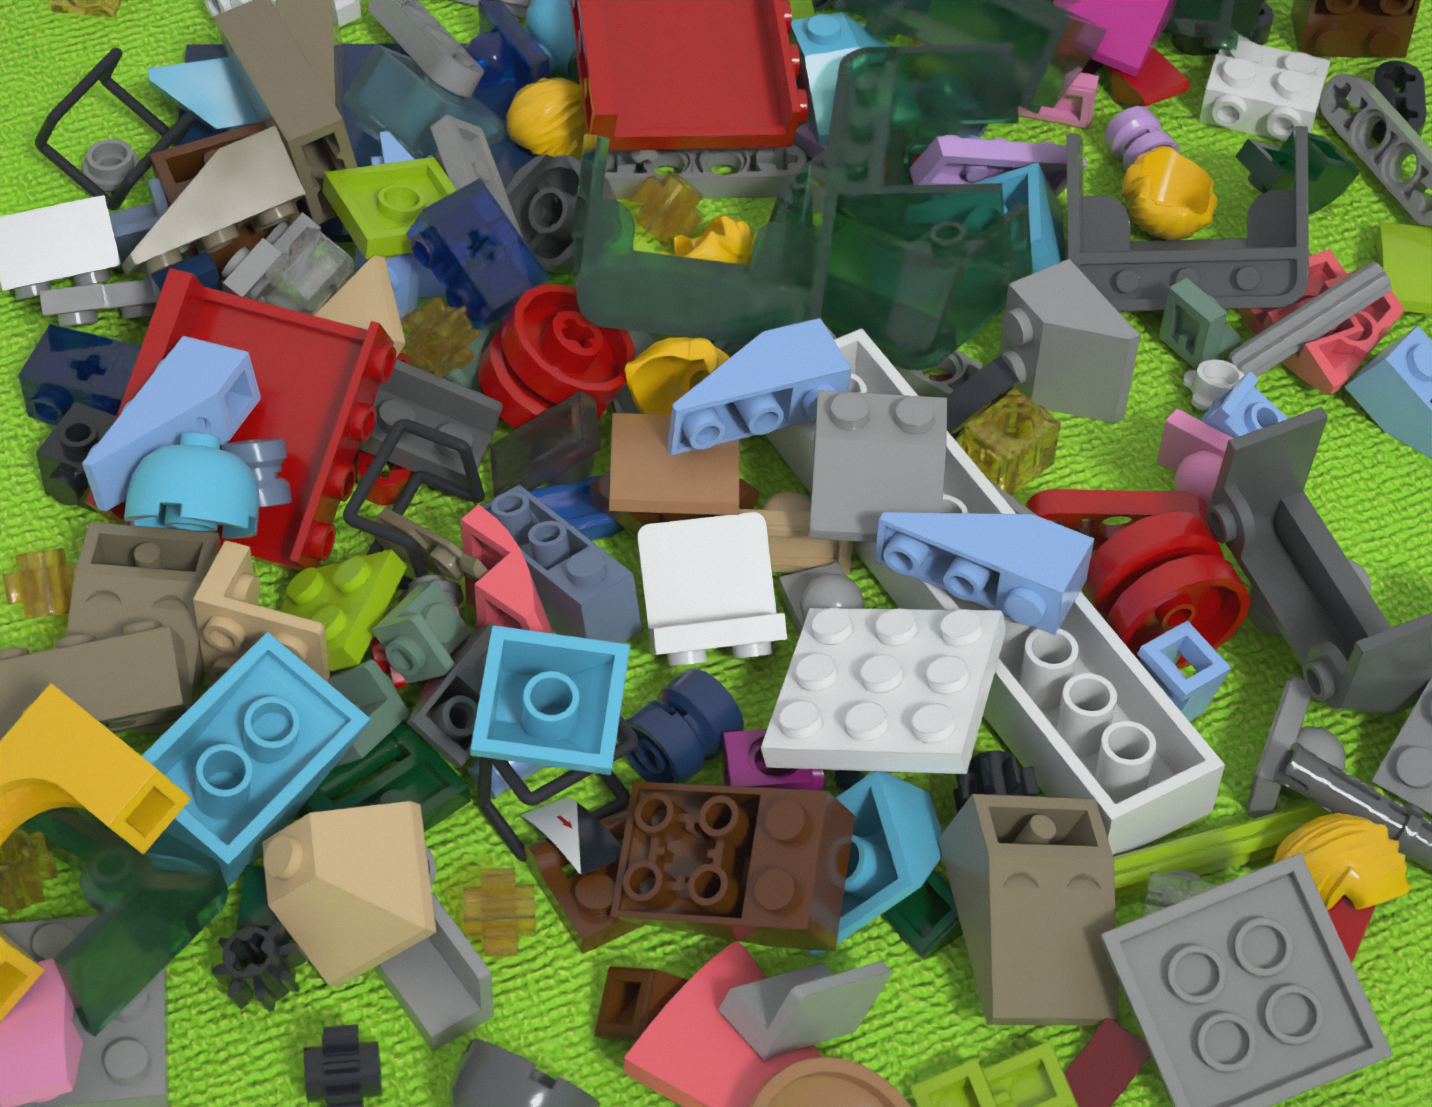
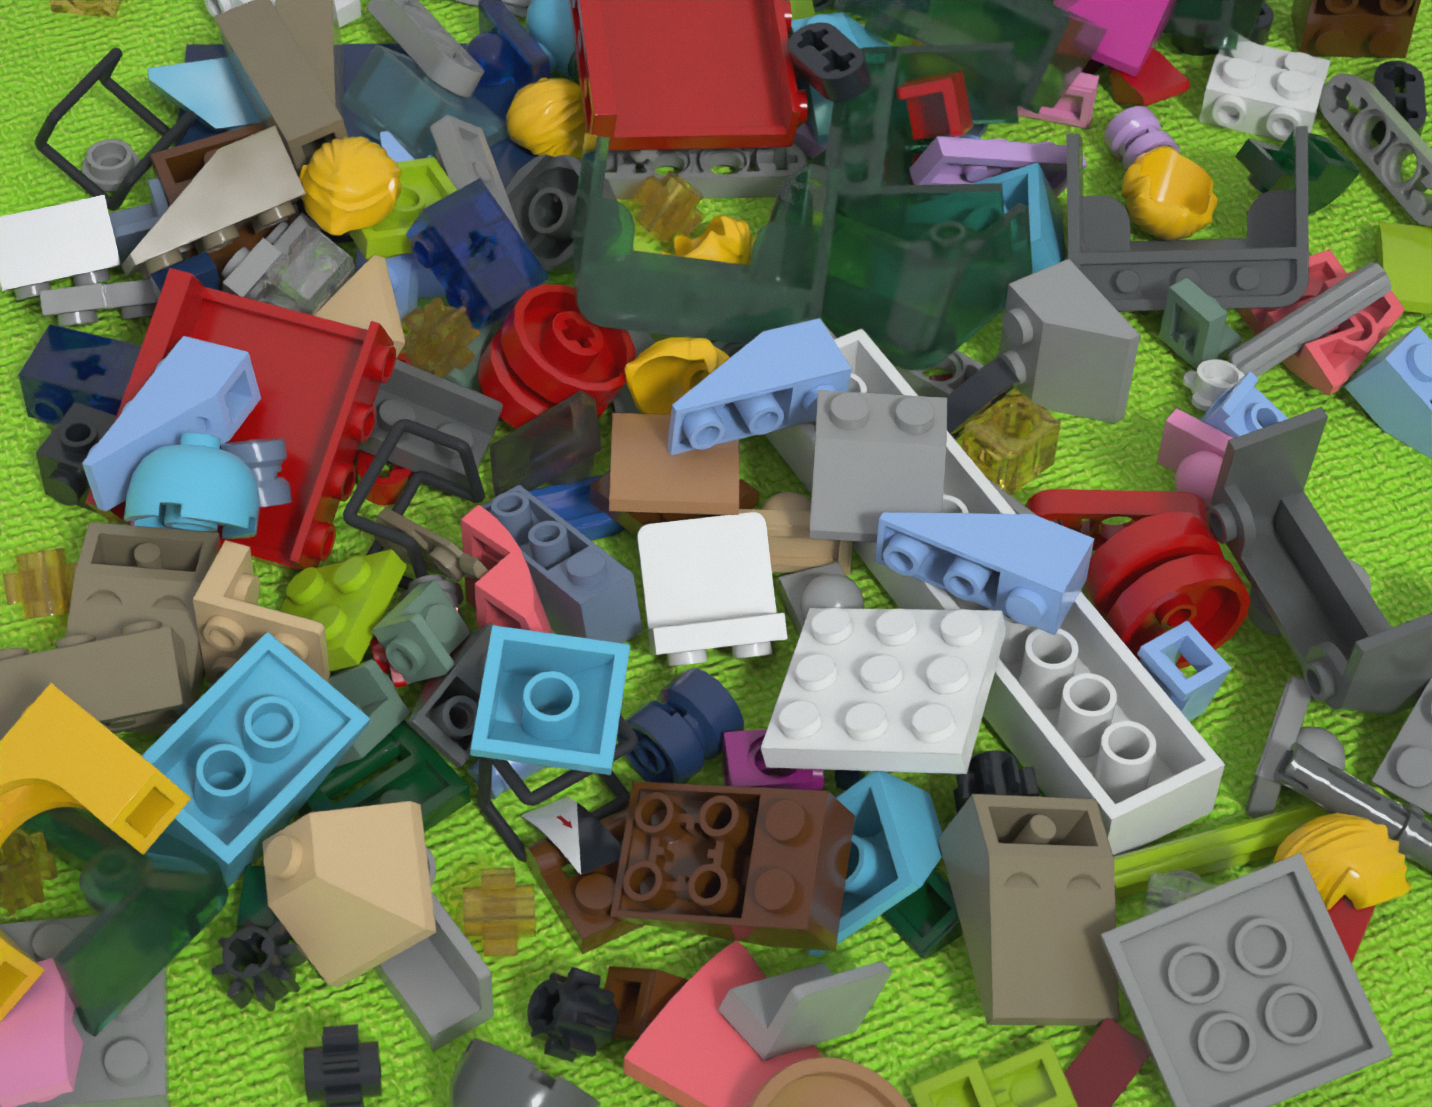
(350, 185): none -> yellow hair
(572, 1014): none -> black gear
(829, 62): none -> black beam
(937, 105): none -> red panel

